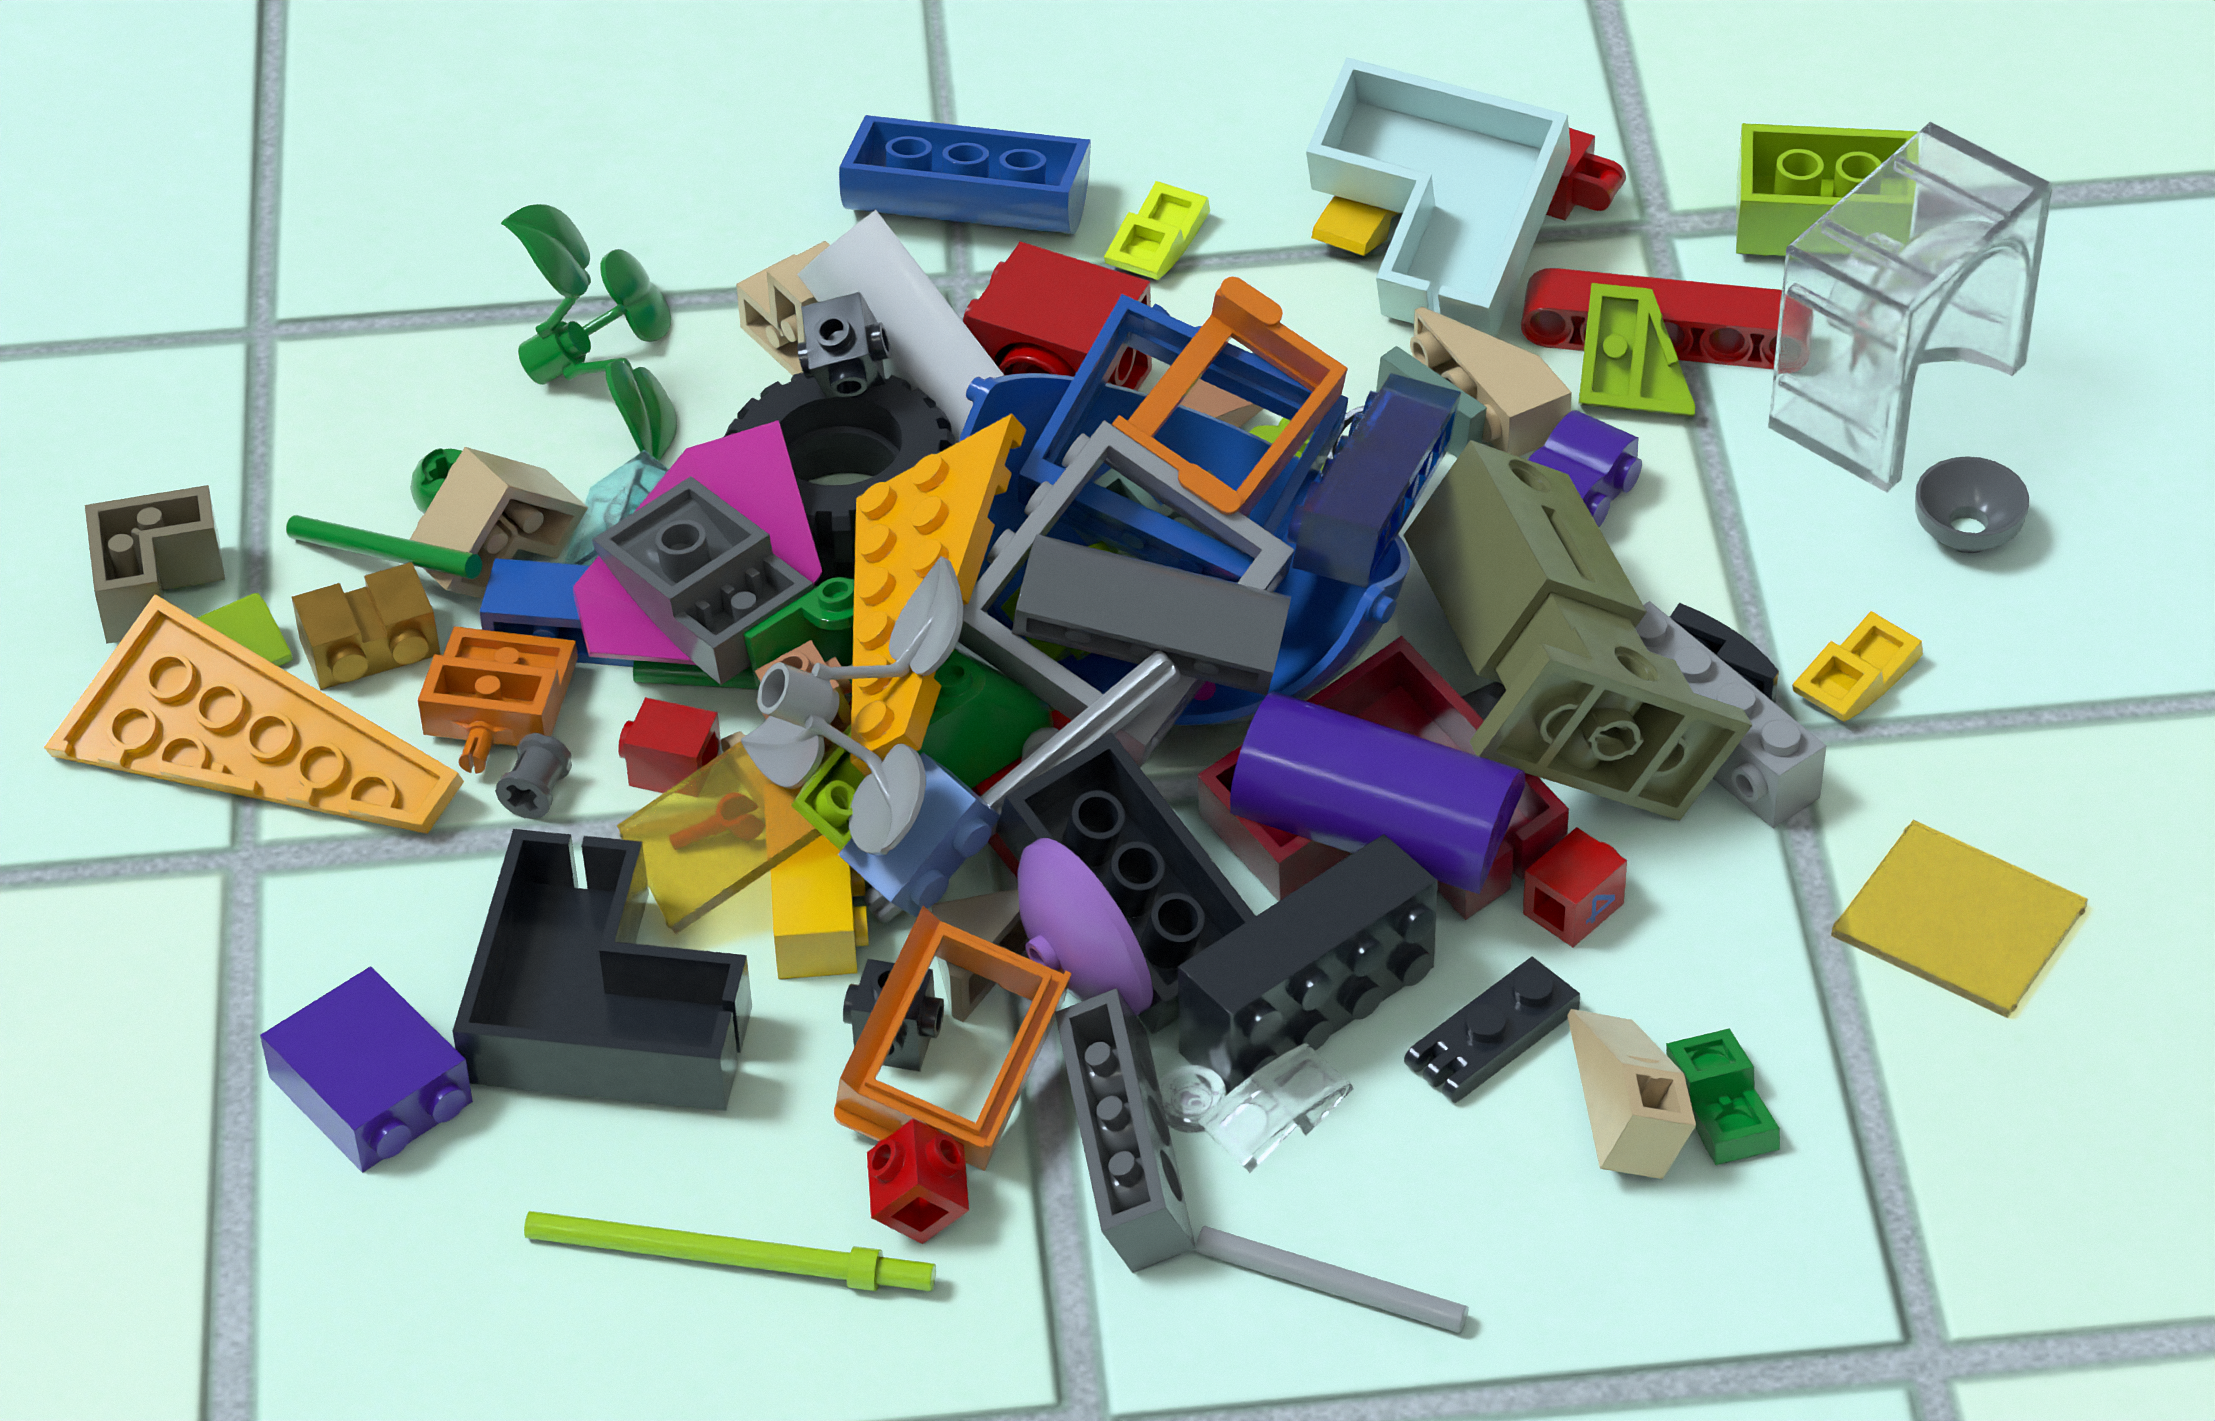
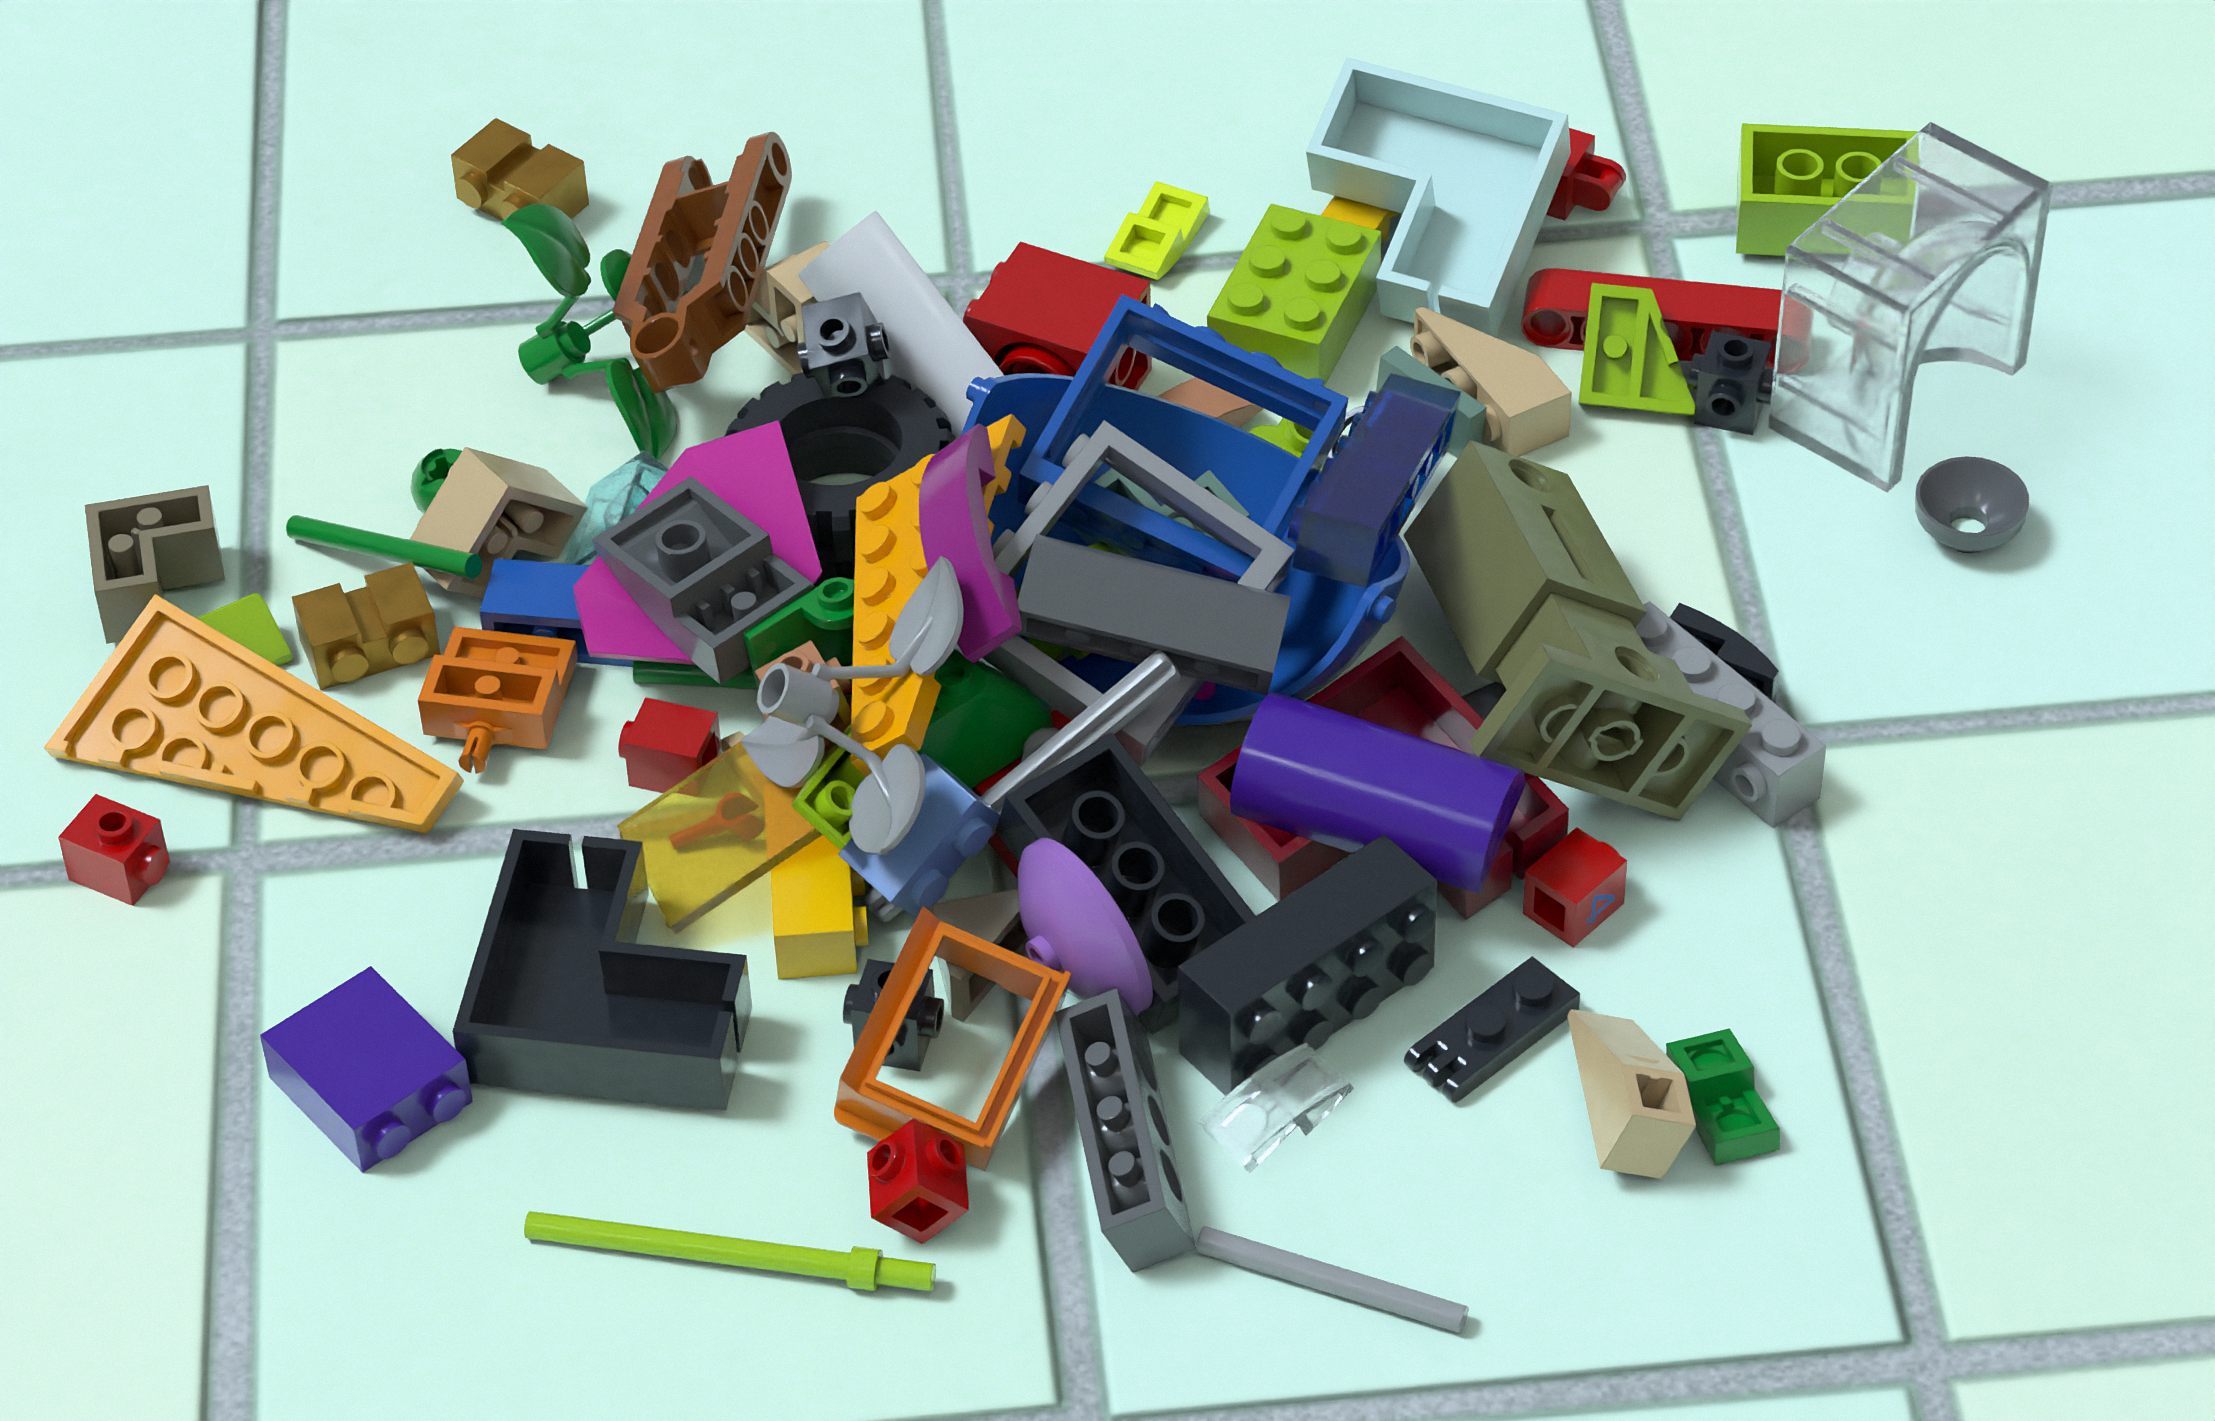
(114, 850): none -> red brick
(504, 173): none -> pearl gold brick
(530, 783): dark grey bush -> none
(691, 217): none -> dark orange piece
(957, 528): none -> magenta slope
(966, 174): blue brick -> none
(1189, 1095): clear tile -> none
(1255, 323): orange piece -> none
(1299, 290): none -> lime brick
(1595, 457): dark purple brick -> none
(1735, 371): none -> black brick
(1860, 669): yellow slope -> none
(1959, 918): clear yellow piece -> none

